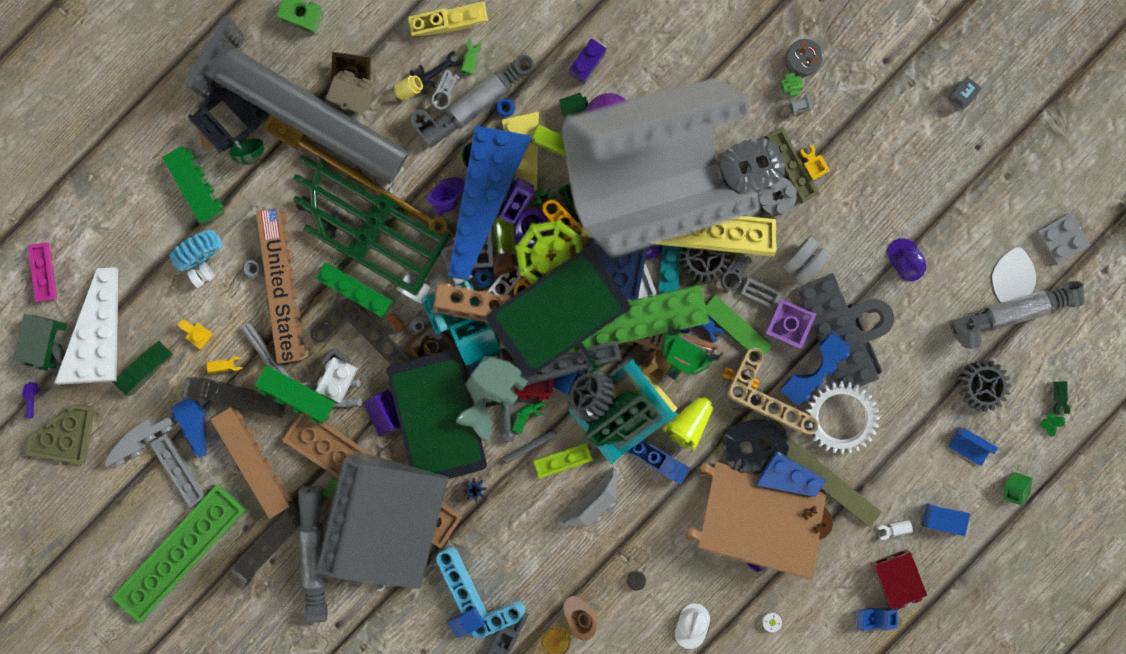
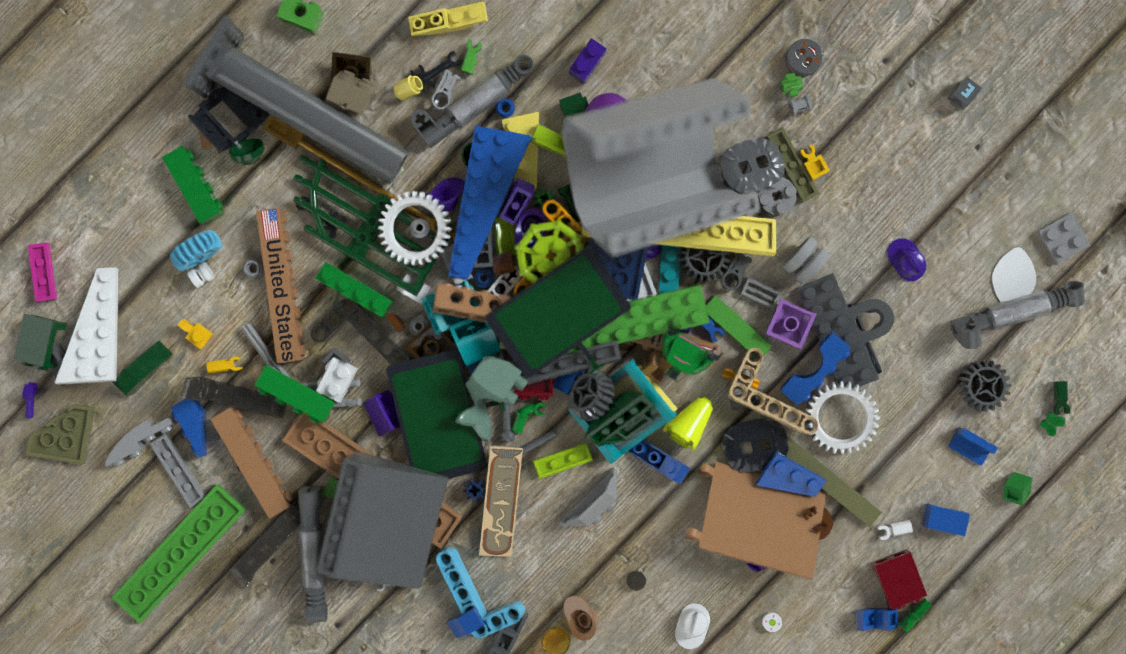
(389, 220): none -> white piece
(420, 234): none -> light grey plate
(500, 501): none -> sticker
(915, 614): none -> green axle

